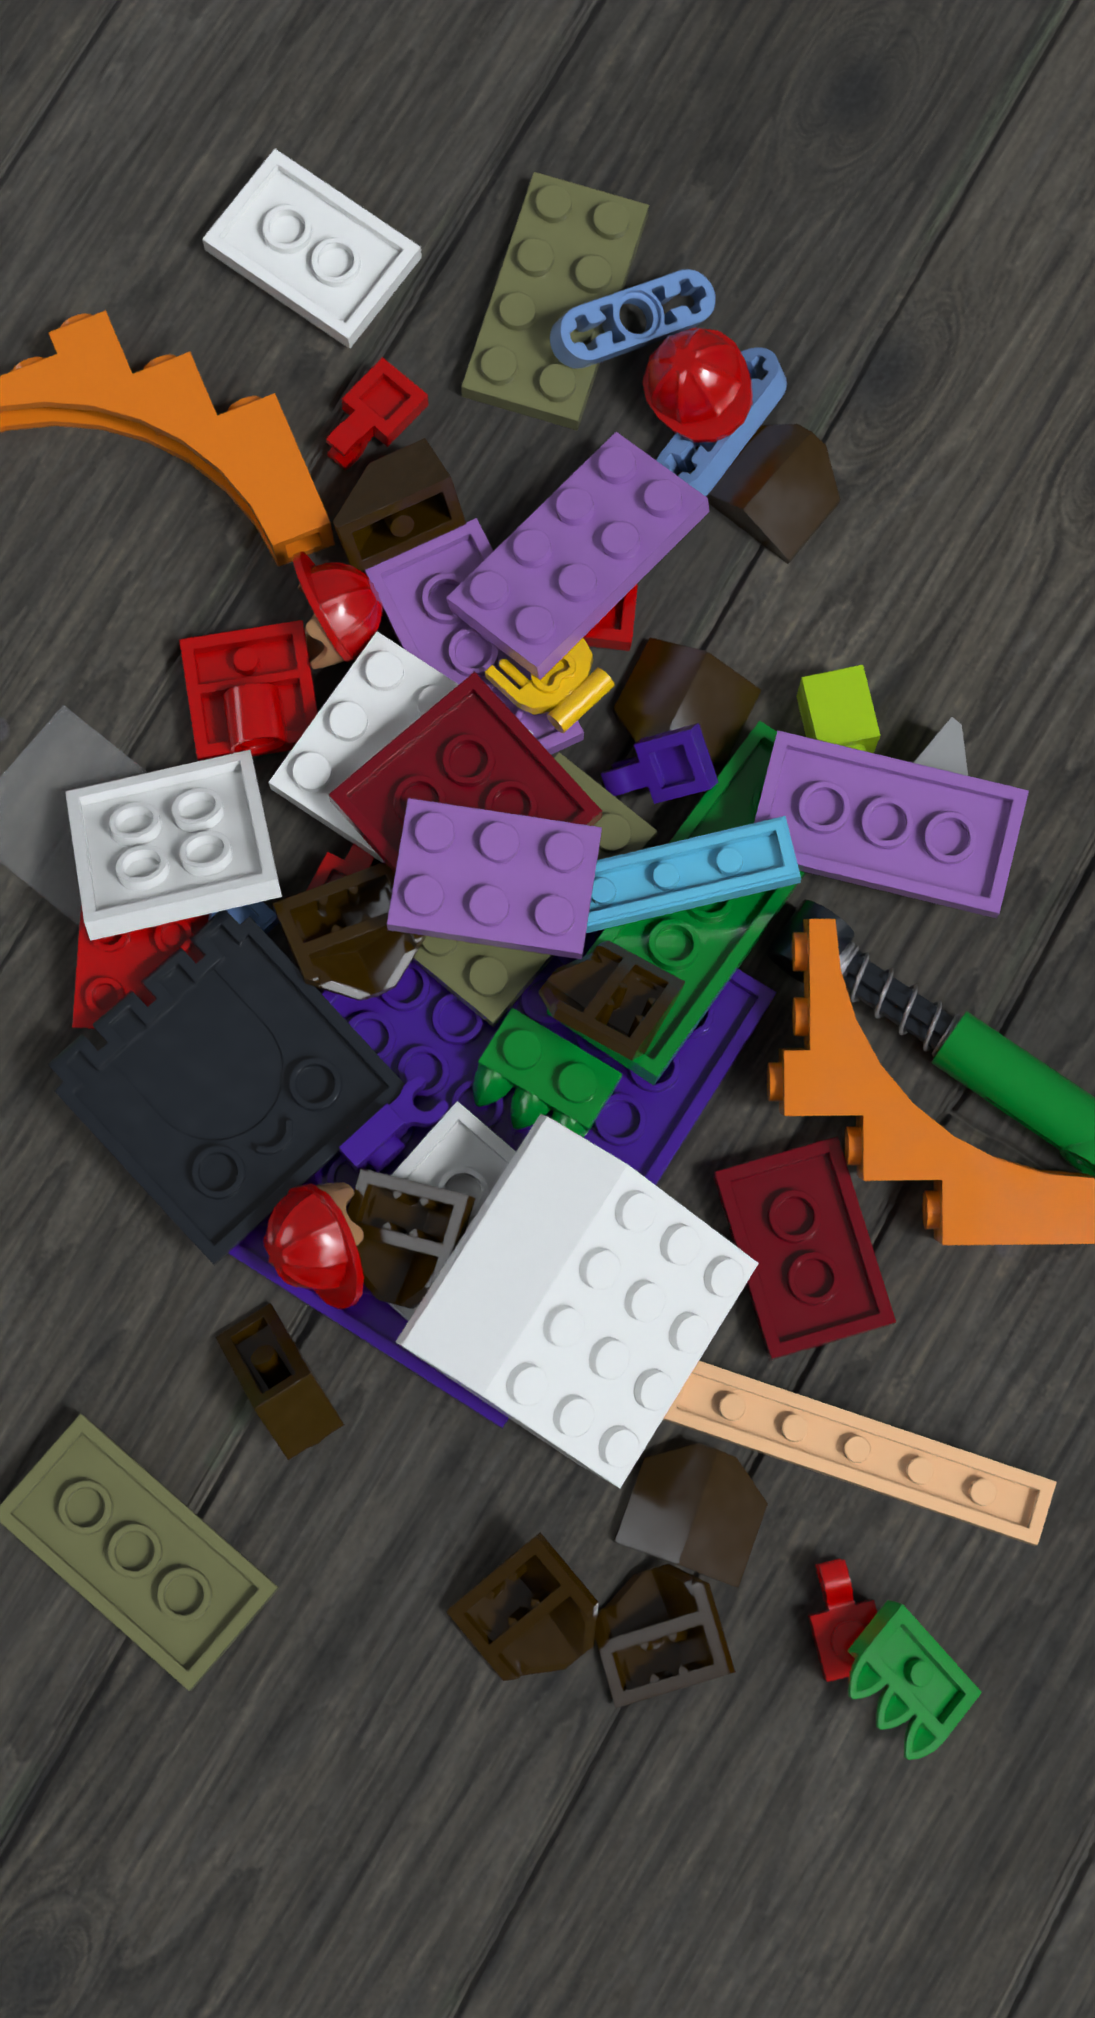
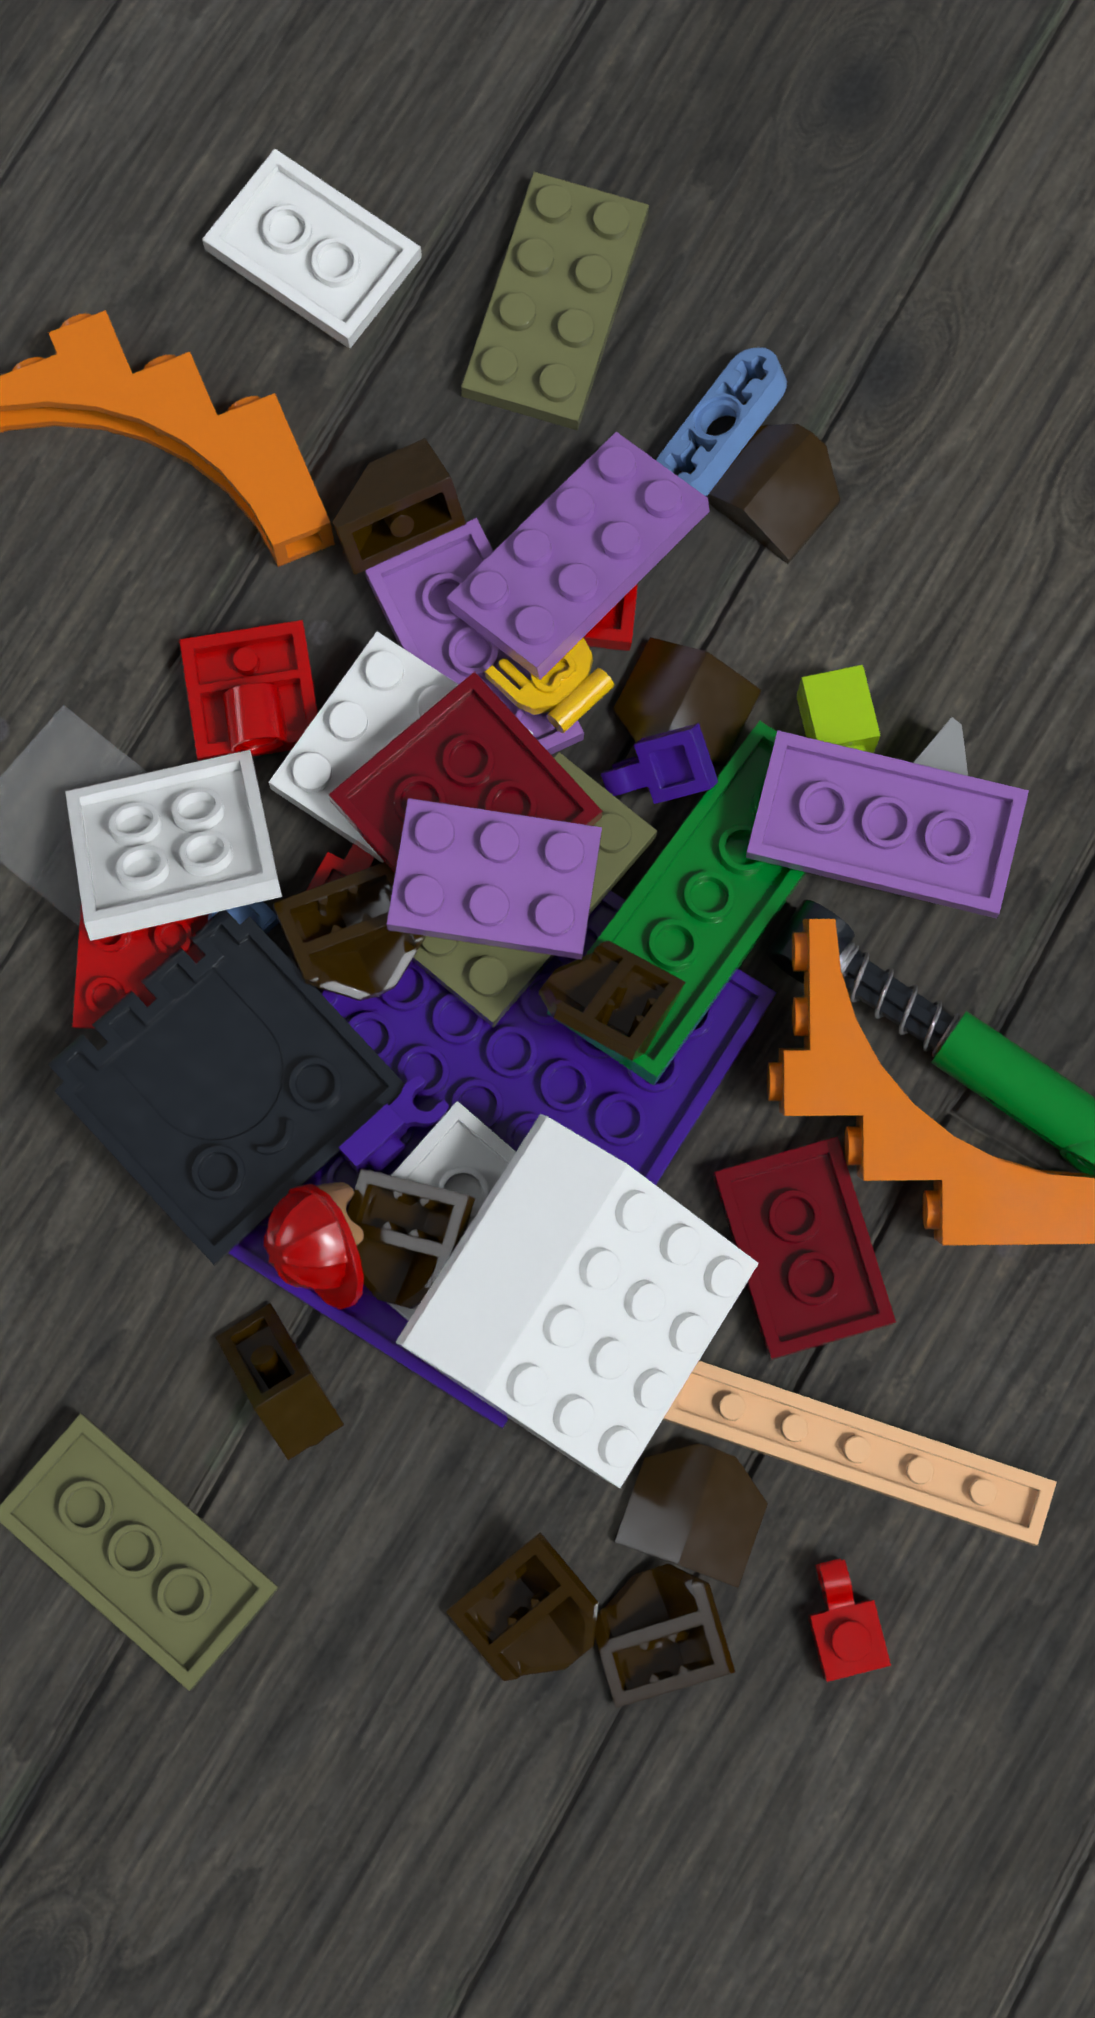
(343, 607): red piece -> none
(377, 406): red plate -> none
(546, 1076): green plate -> none
(616, 338): medium blue beam -> none
(692, 873): medium azure tile -> none
(699, 385): red piece -> none
(914, 1677): green plate -> none

